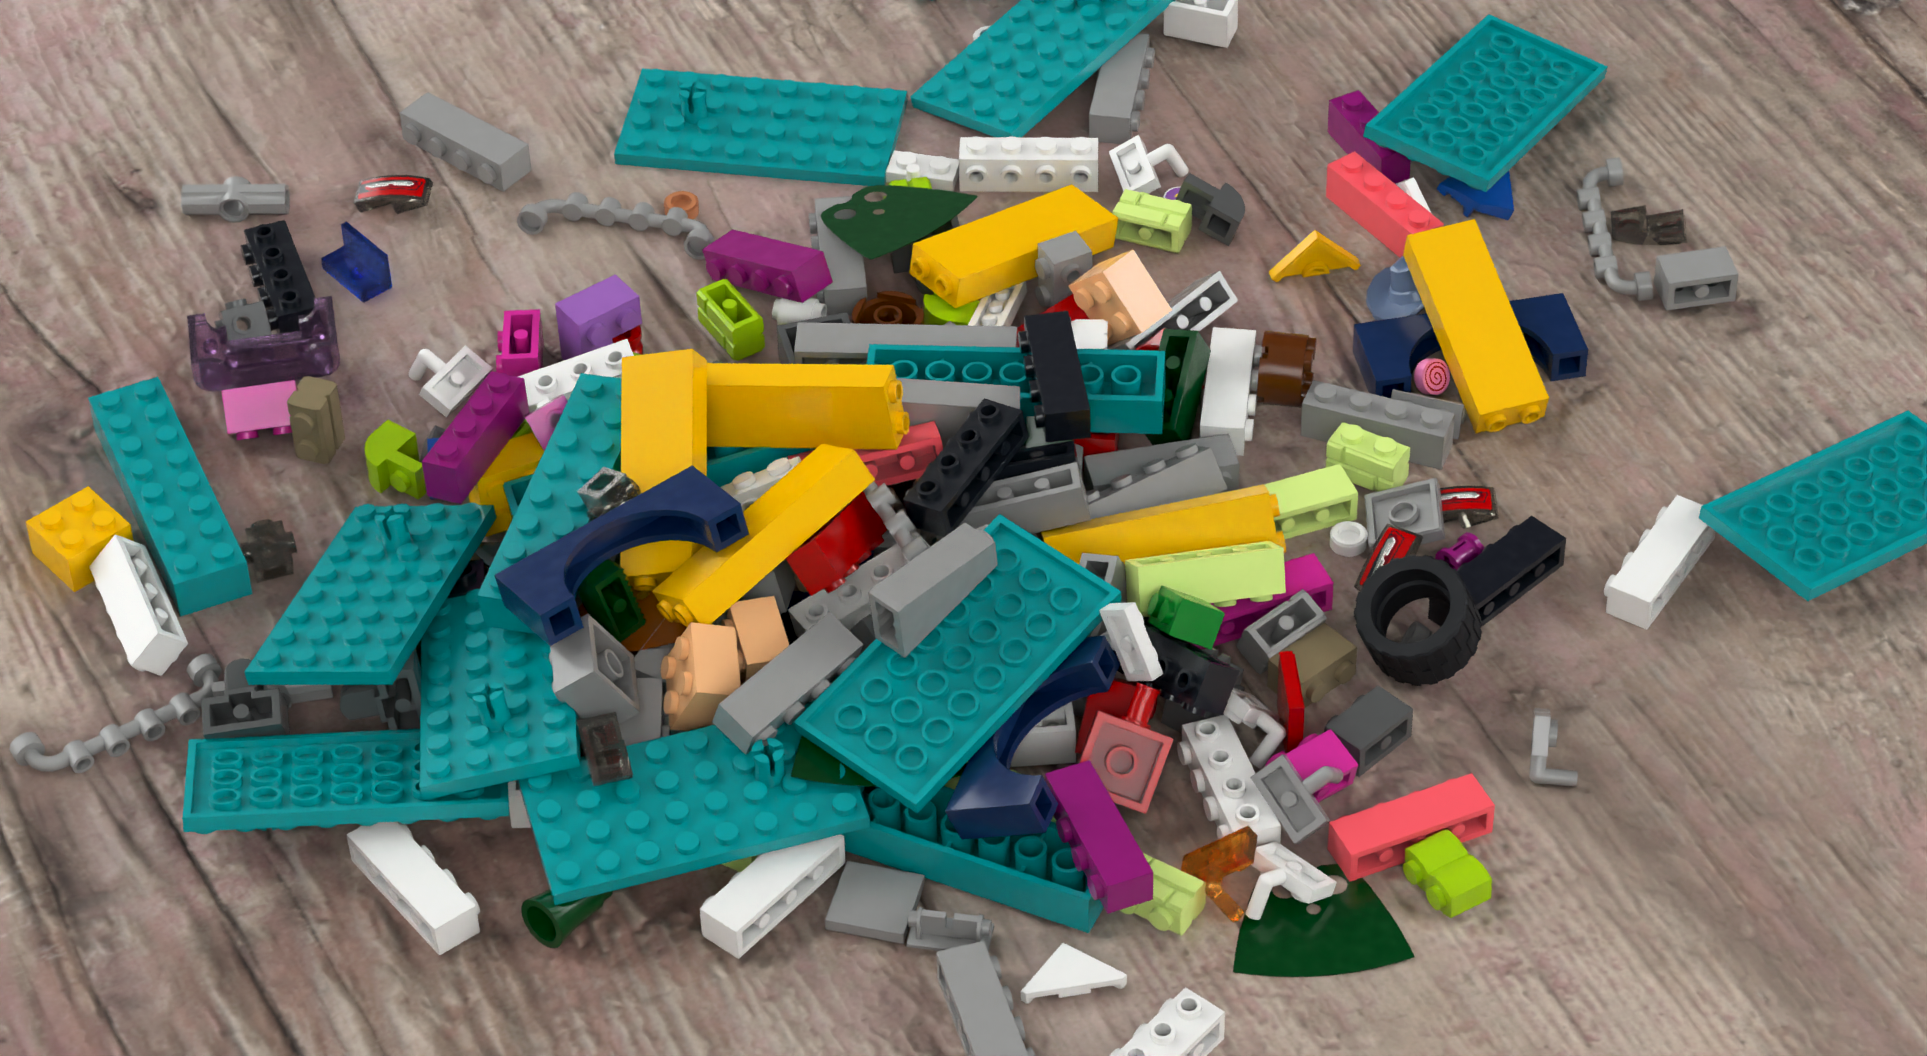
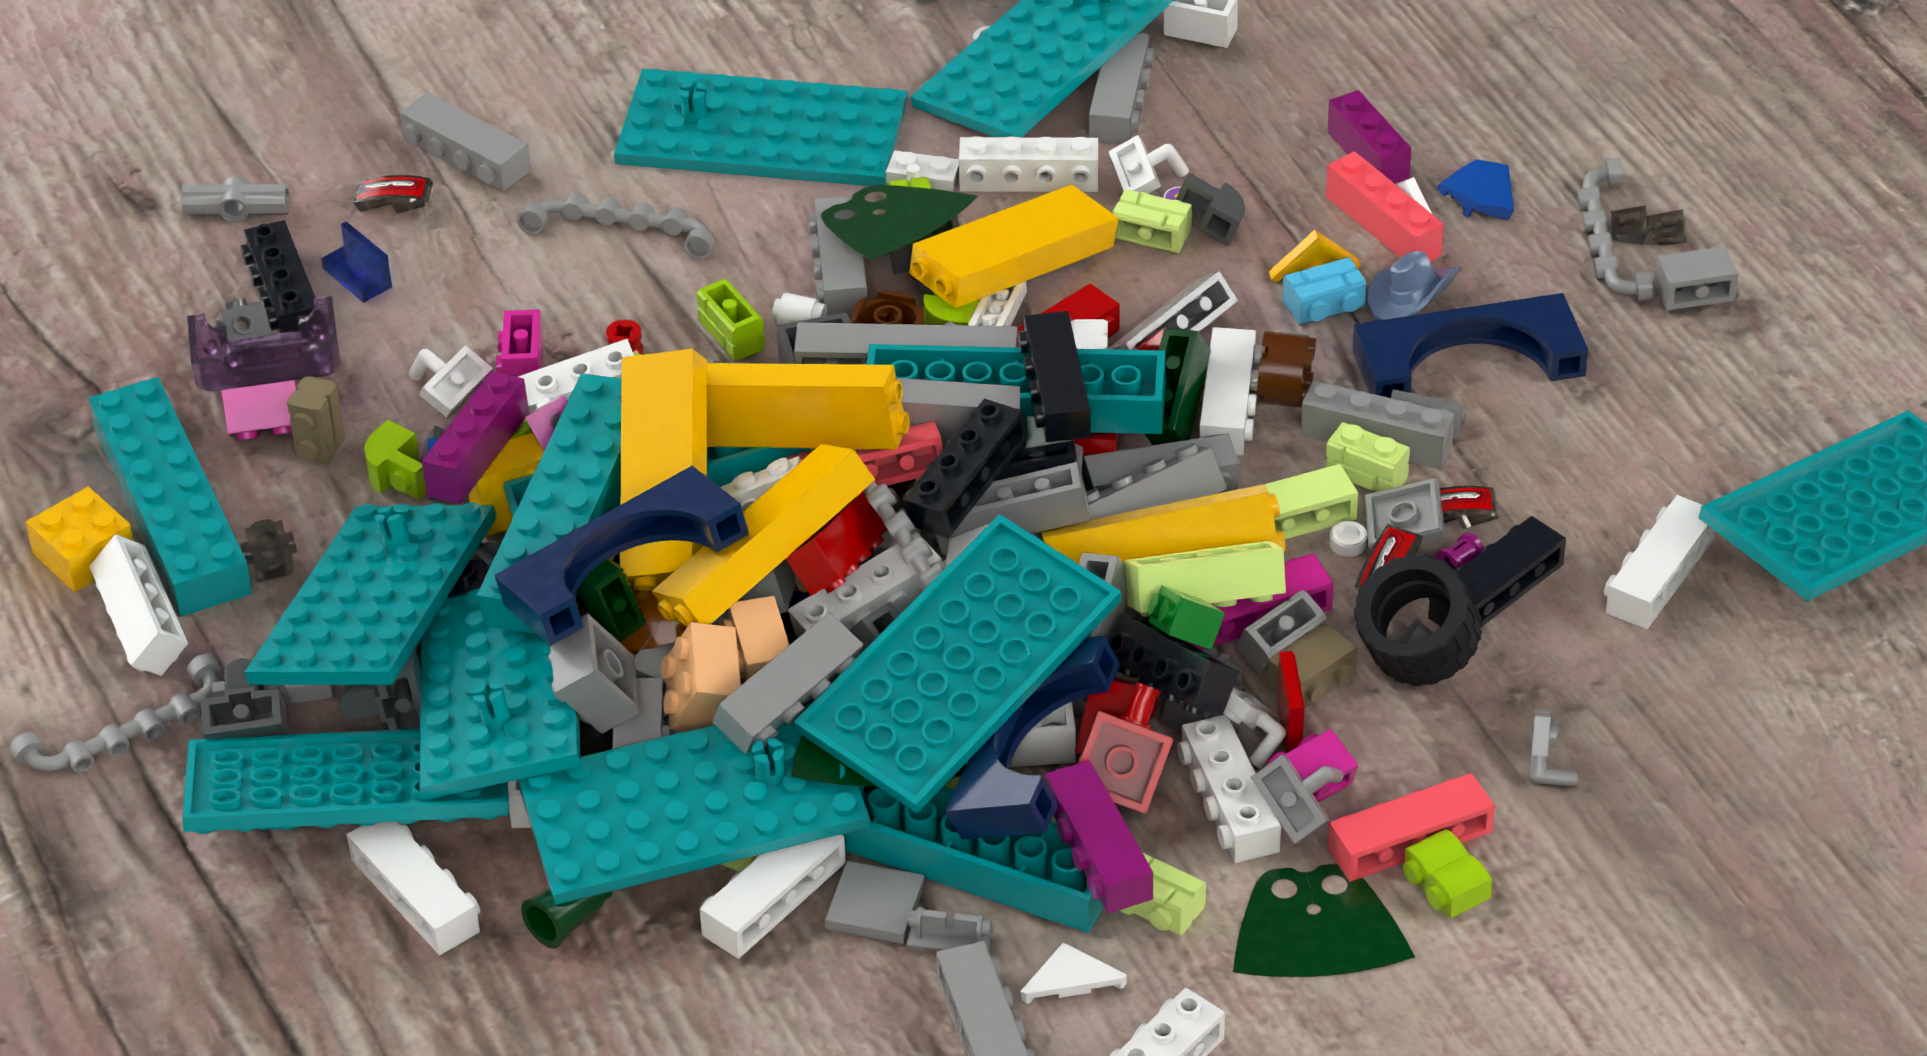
(596, 316): medium lavender brick -> none
(604, 749): clear smoke slope -> none
(607, 491): clear smoke brick -> none
(684, 200): nougat tile -> none
(767, 265): magenta brick -> none
(930, 587): light grey slope -> none
(1060, 264): light grey brick -> none
(1122, 295): light nougat brick -> none
(1130, 641): white plate -> none
(1218, 860): clear orange plate -> none
(1286, 869): white plate -> none
(1324, 291): none -> medium azure brick
(1372, 727): dark grey brick -> none
(1432, 376): bright pink tile -> none
(1475, 326): yellow brick -> none
(1485, 102): teal plate -> none

